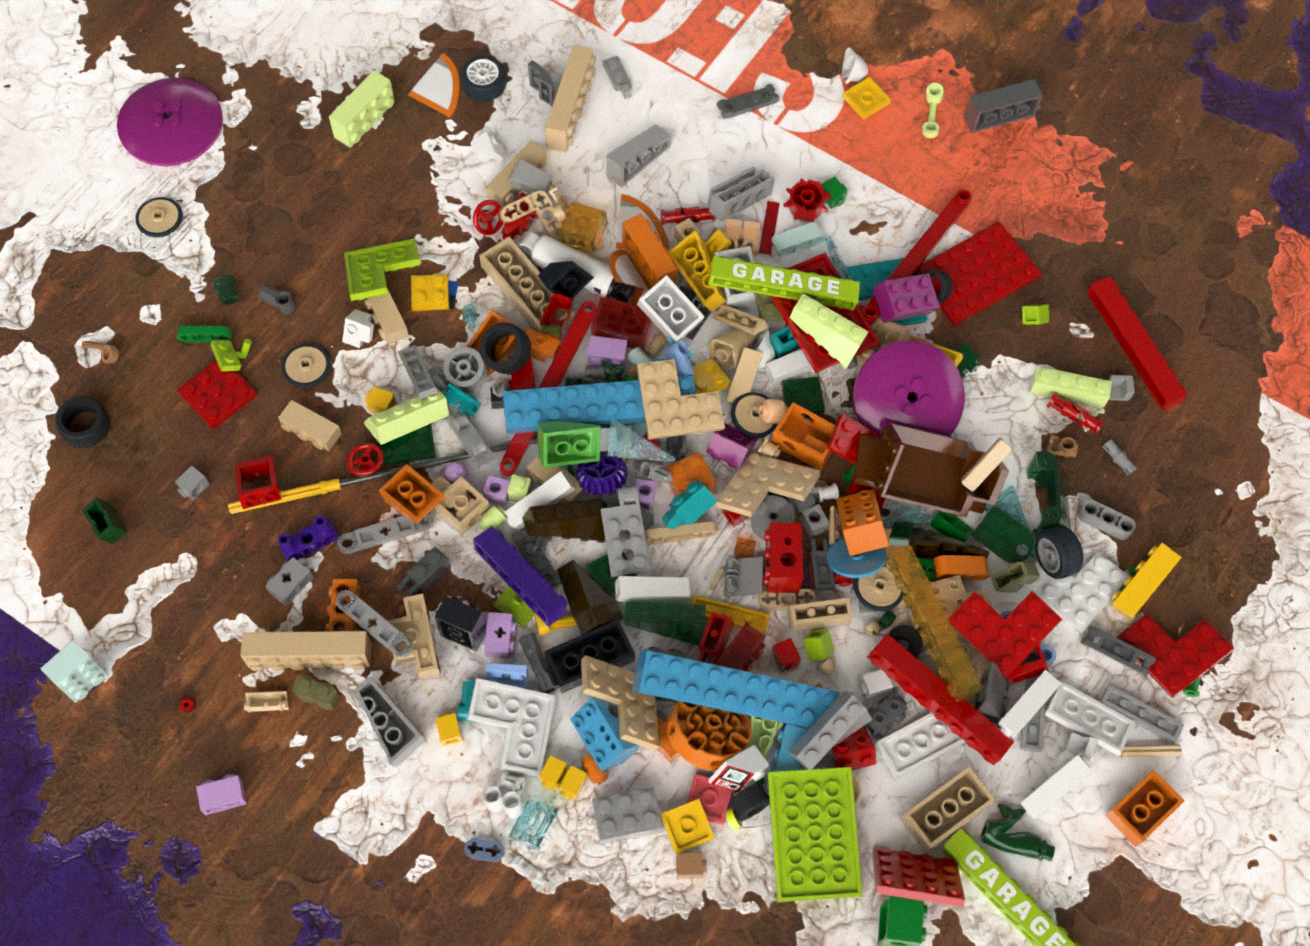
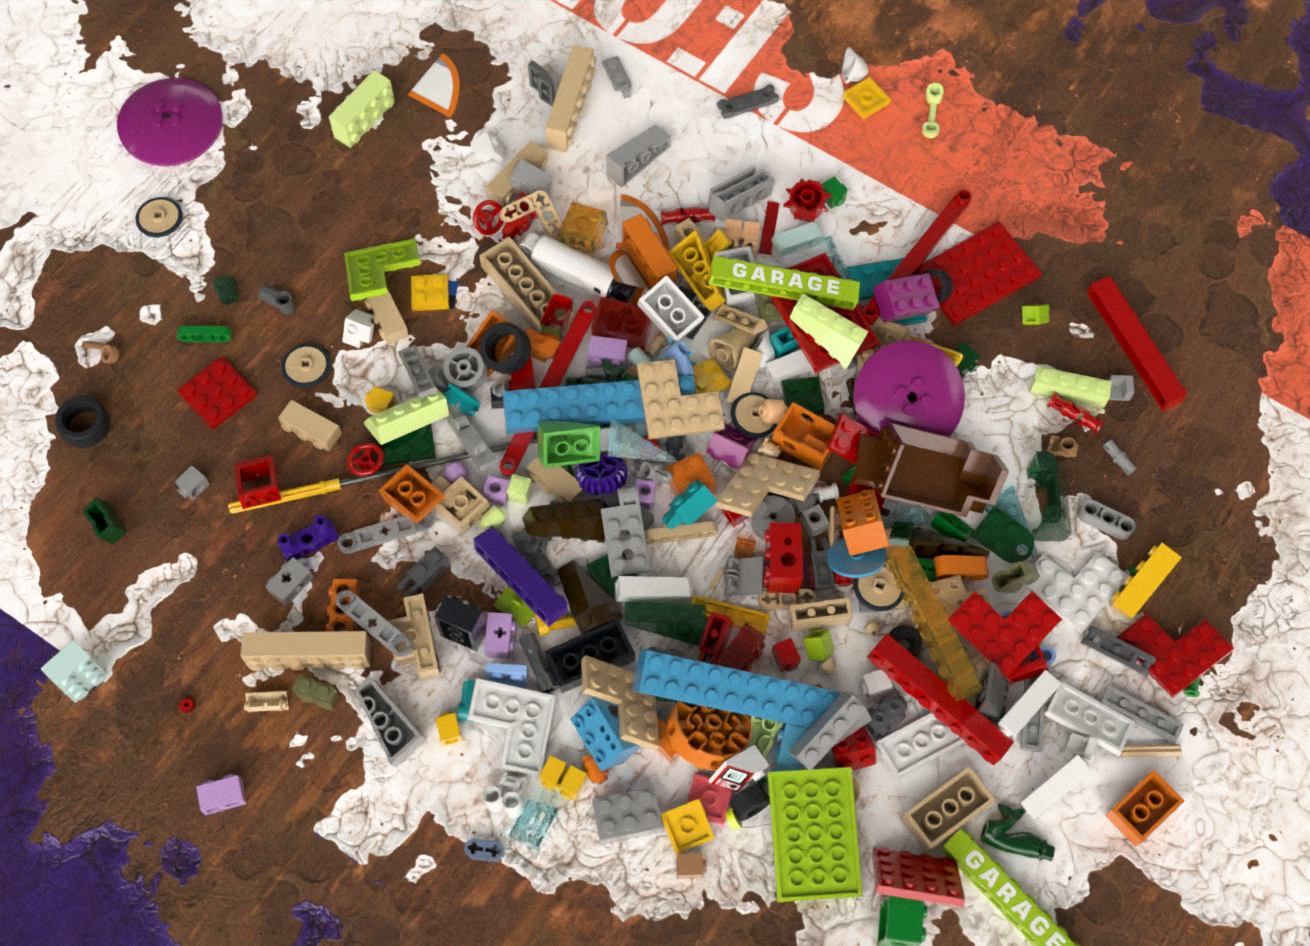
(226, 355): lime plate -> none
(469, 315): clear light blue cylinder -> none
(483, 78): black wheel -> none
(548, 493): white brick -> none
(559, 209): tan piece -> none
(565, 278): black slope -> none
(887, 619): dark green axle -> none
(986, 464): slope -> none
(1002, 105): dark grey brick -> none
(1059, 552): black wheel -> none

